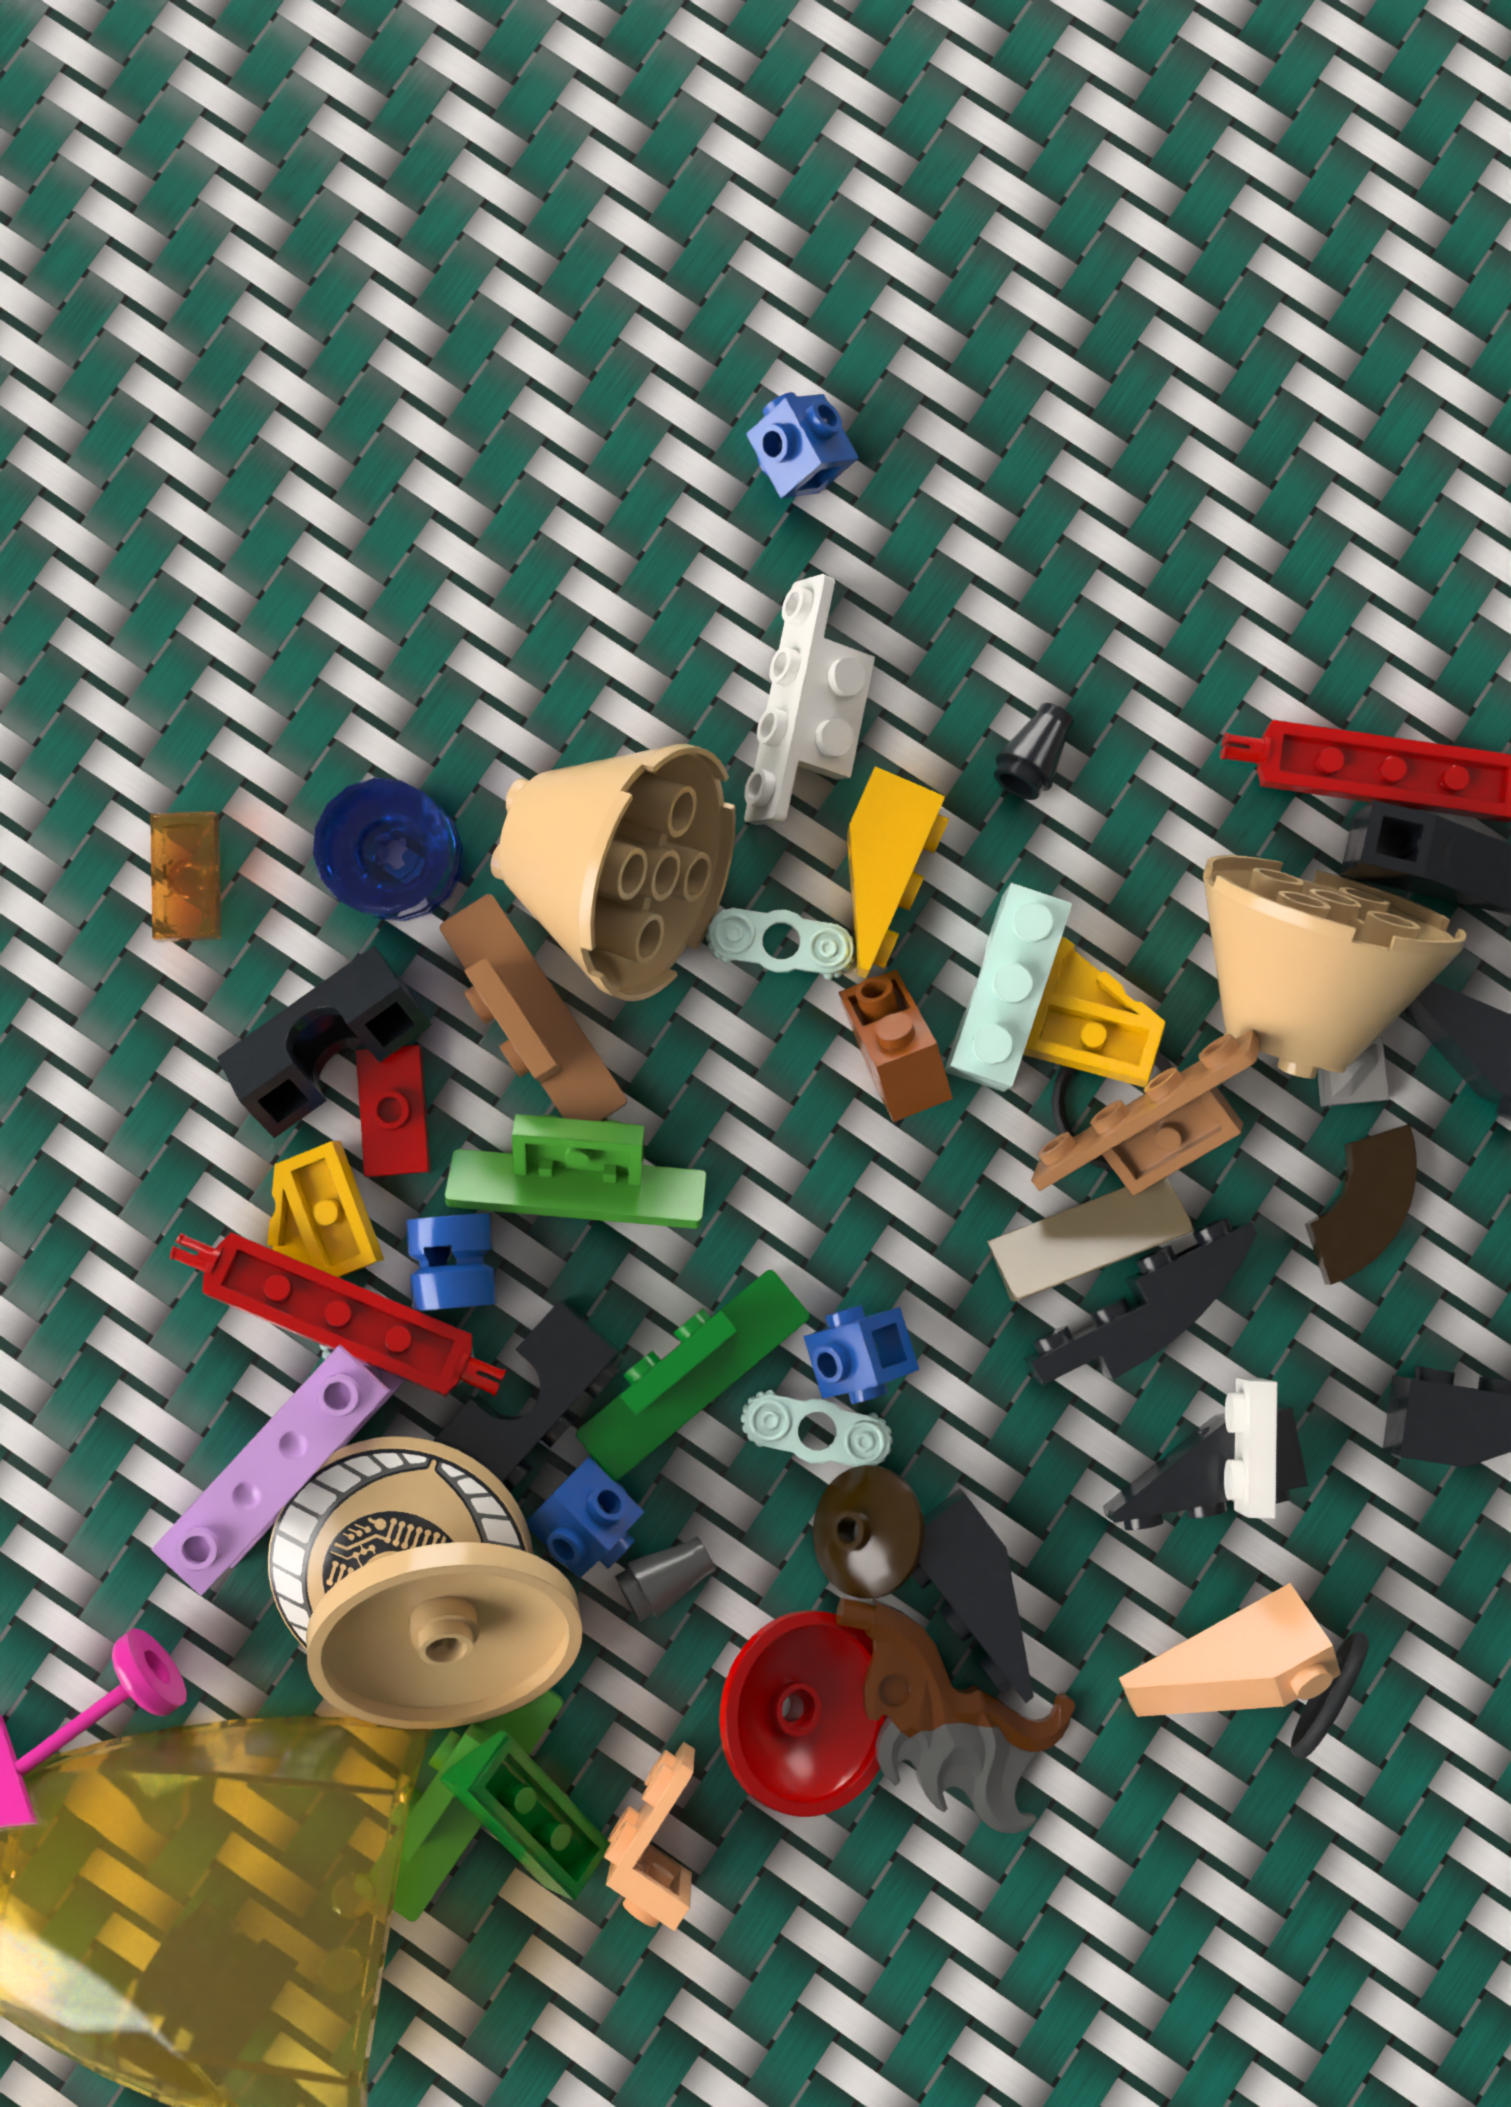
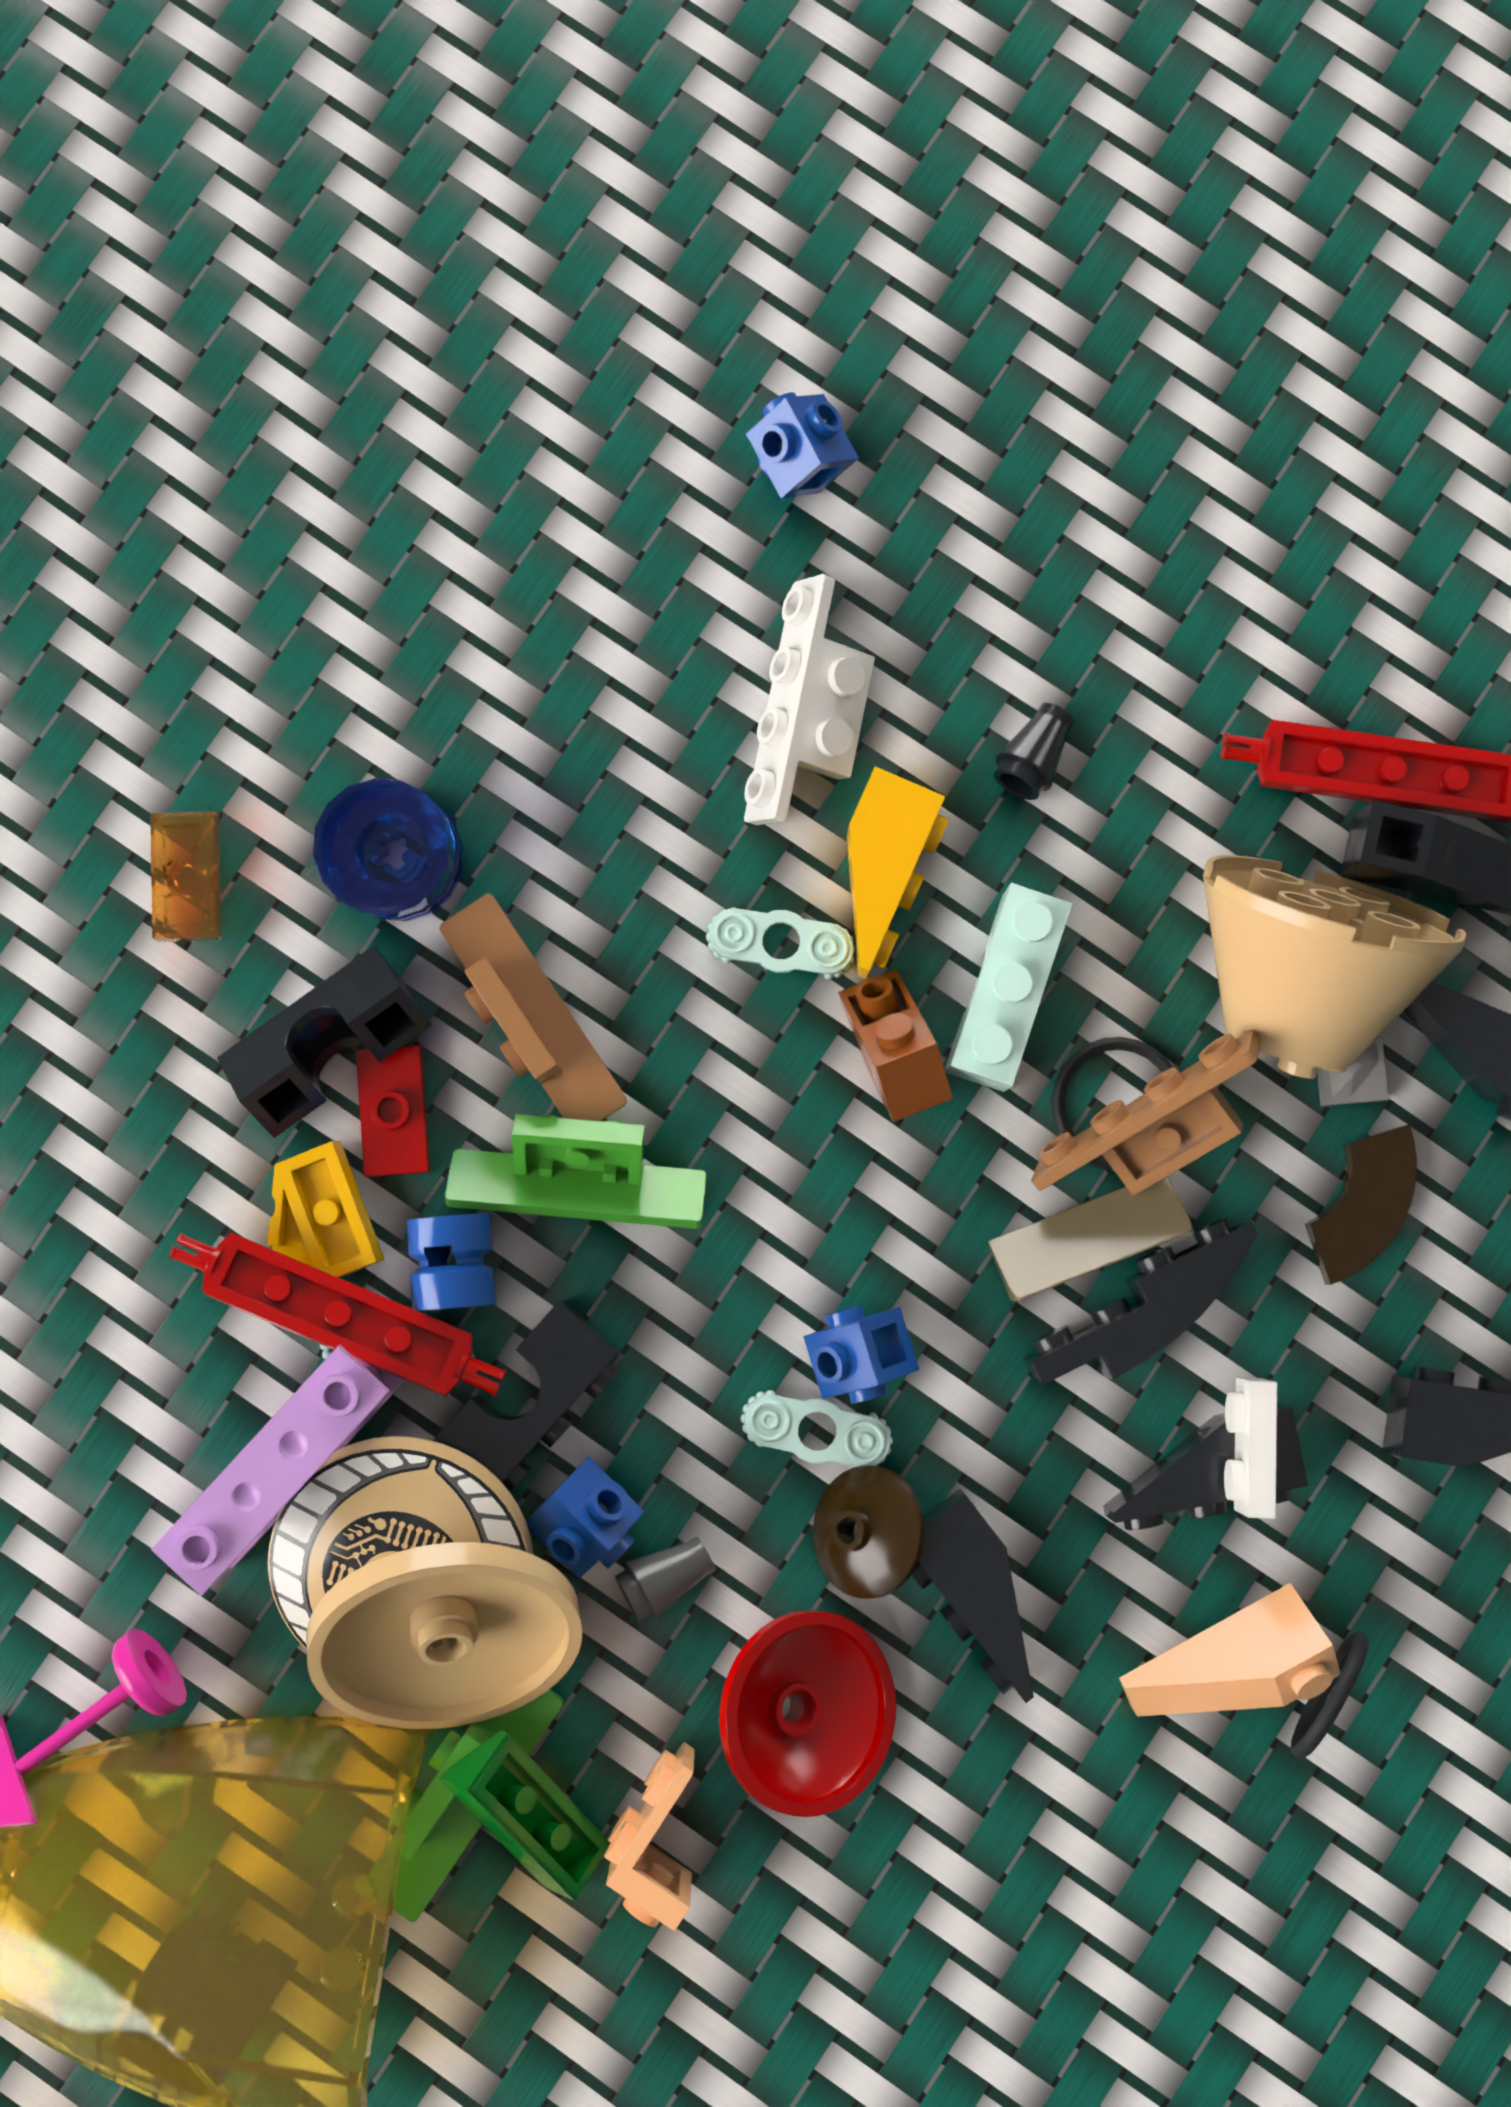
(622, 860): tan cone -> none
(683, 1382): green bracket -> none
(946, 1732): piece -> none
(1093, 1023): yellow wing -> none

